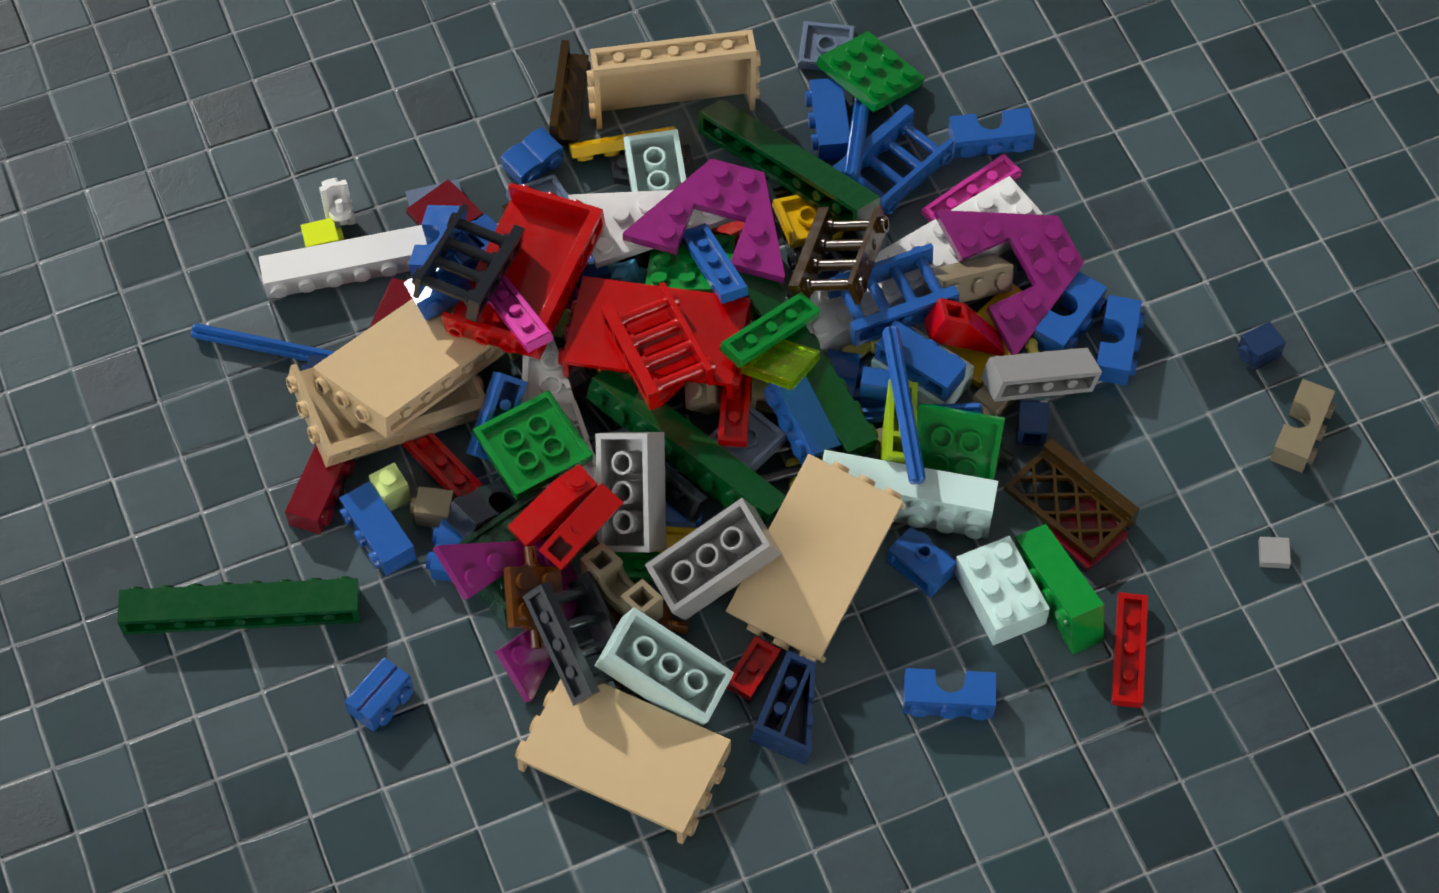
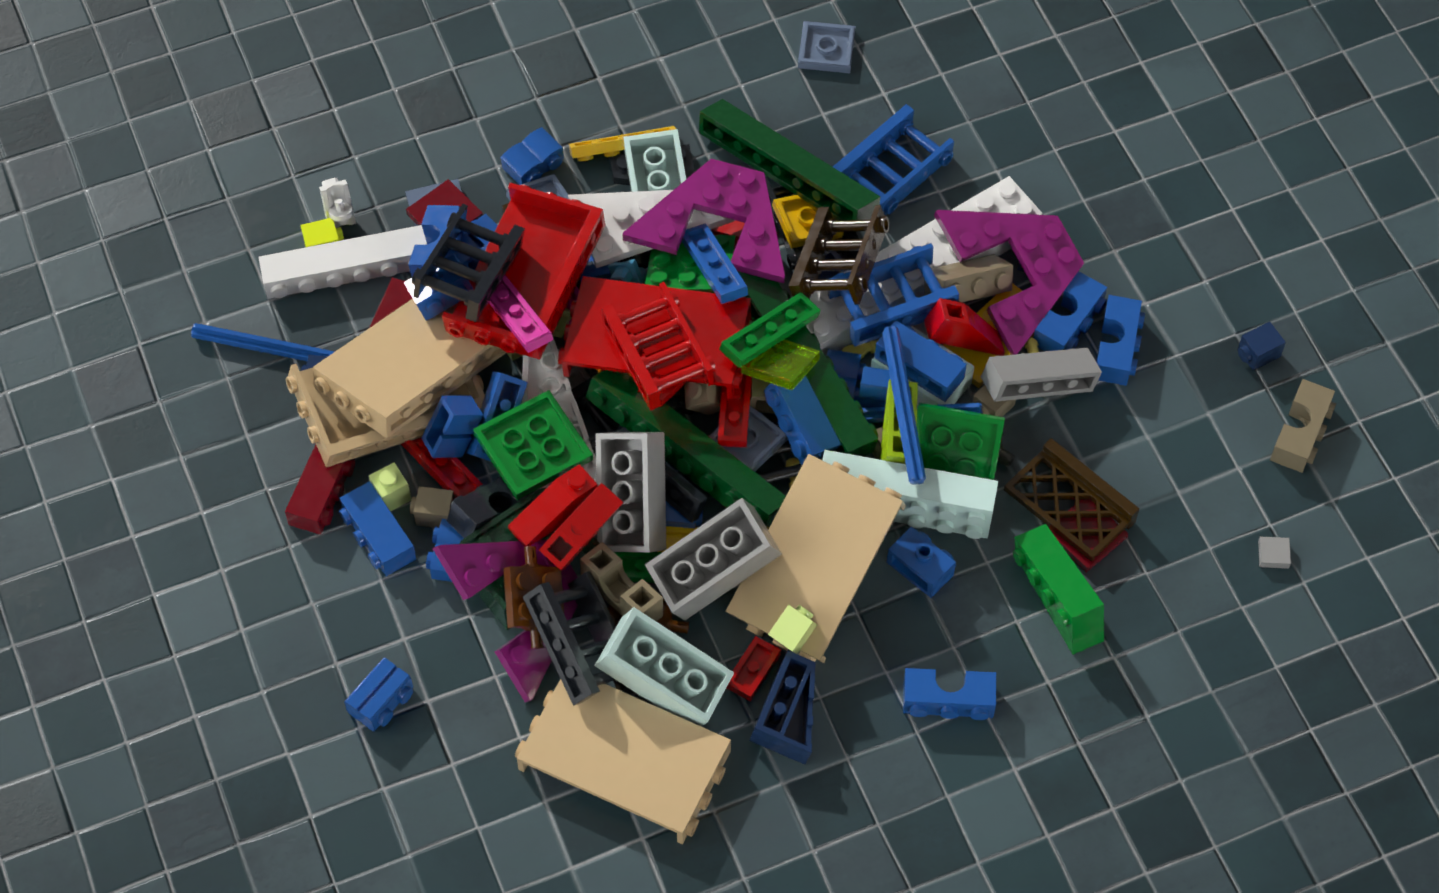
(239, 605): dark green brick -> none
(452, 426): none -> blue piece
(568, 95): dark brown fence -> none
(673, 72): tan panel -> none
(793, 628): none -> yellowish green brick
(827, 118): blue brick -> none
(856, 140): blue axle -> none
(870, 71): green plate -> none
(972, 139): blue arch -> none
(973, 185): dark pink tile -> none
(1001, 590): light aqua brick -> none
(1032, 423): dark blue brick -> none
(1129, 650): red plate -> none

